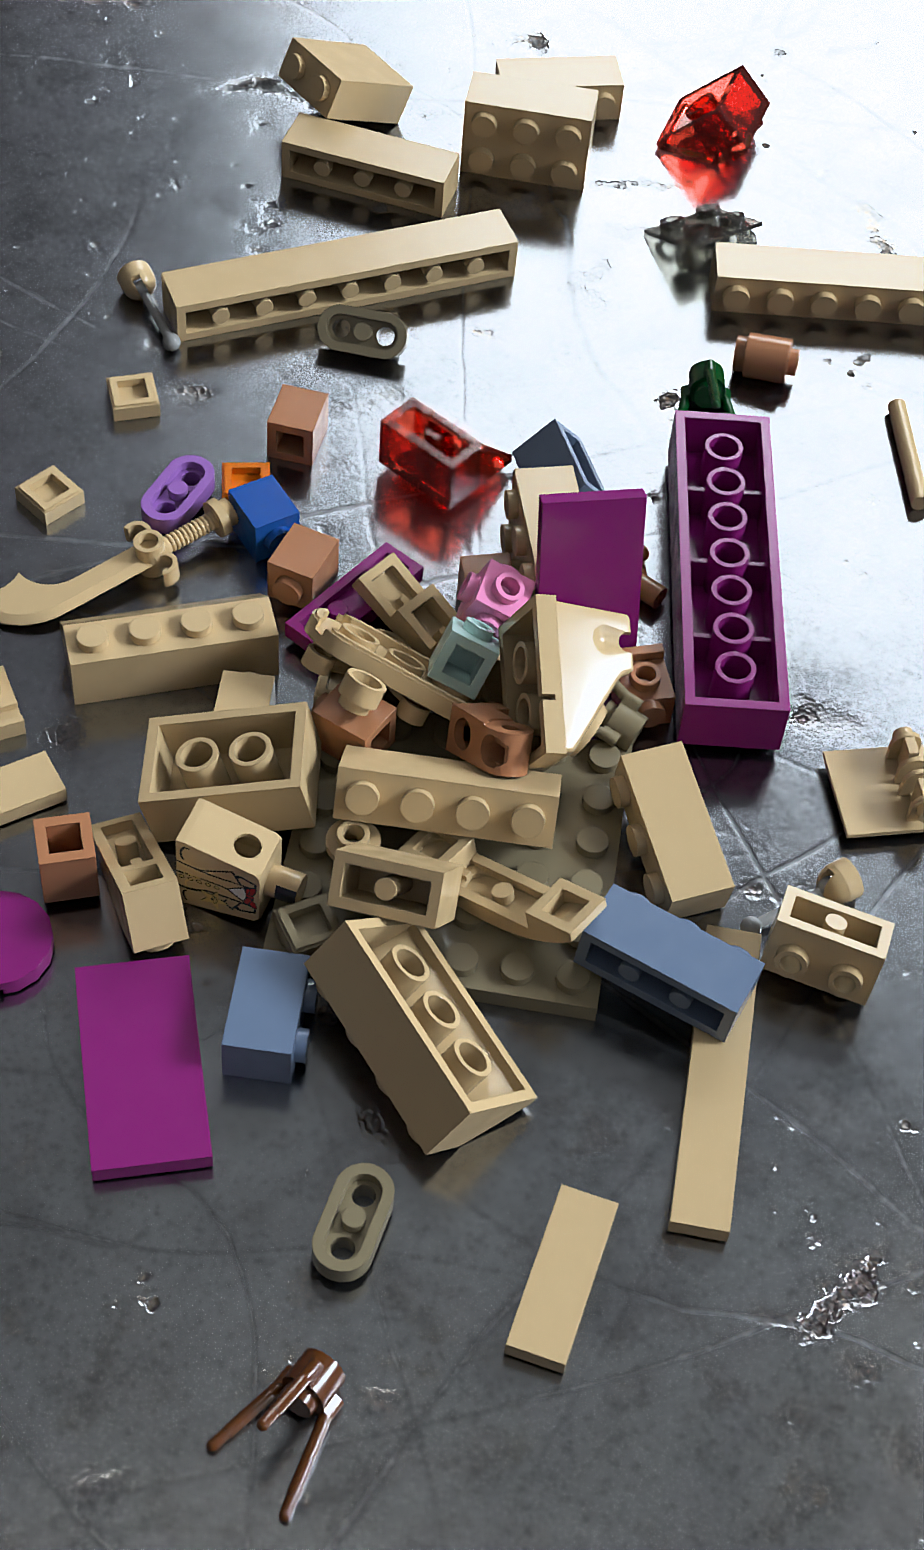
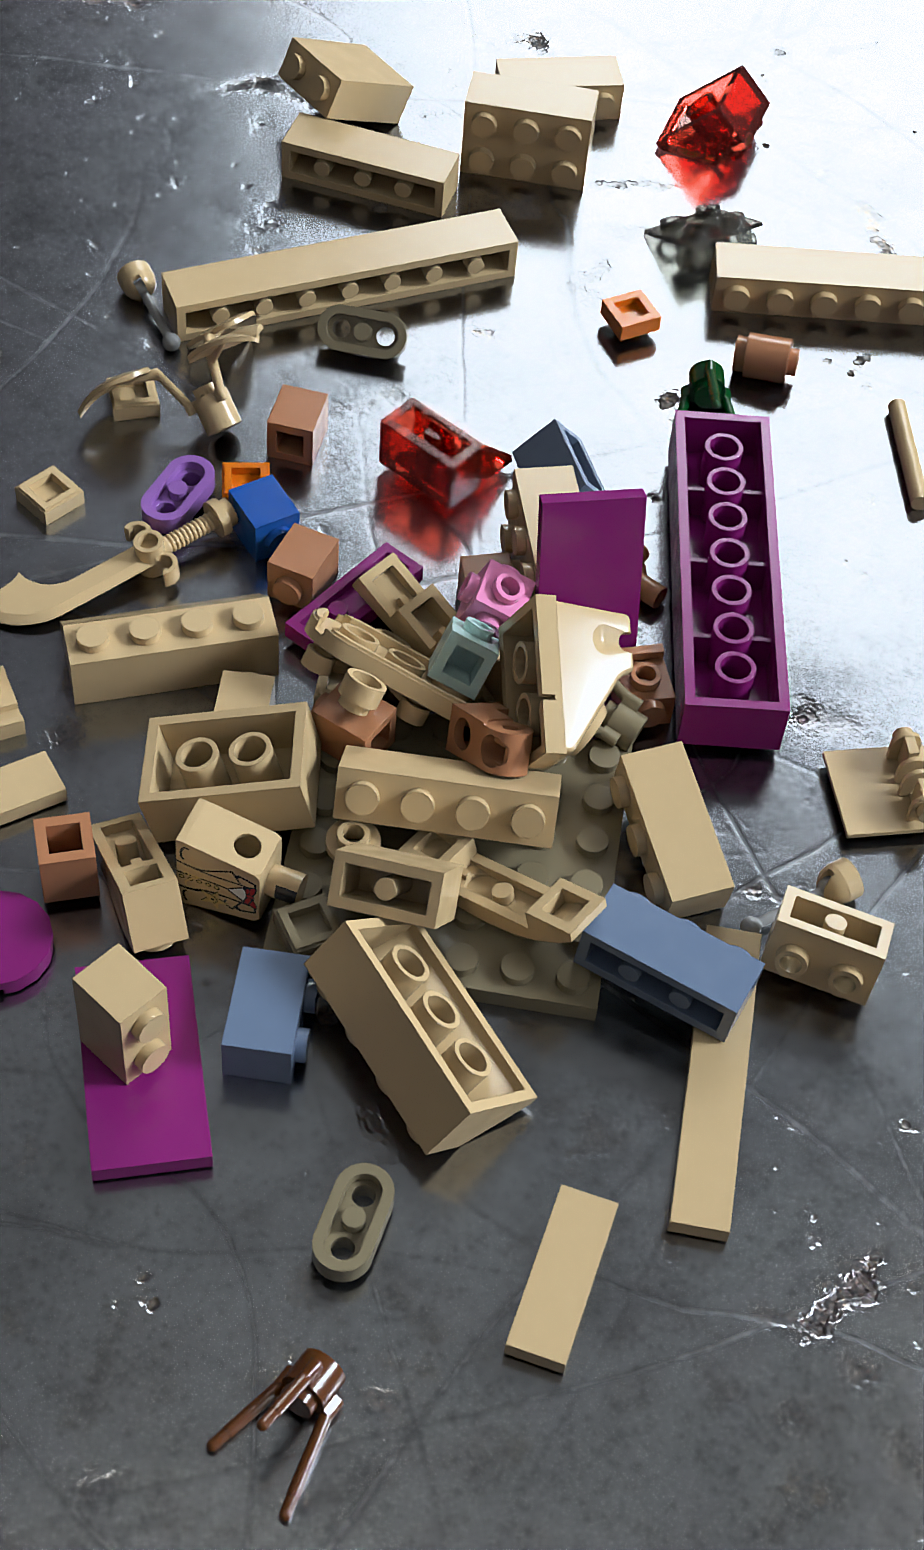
(123, 1014): none -> tan brick
(212, 400): none -> tan plant
(630, 314): none -> orange plate

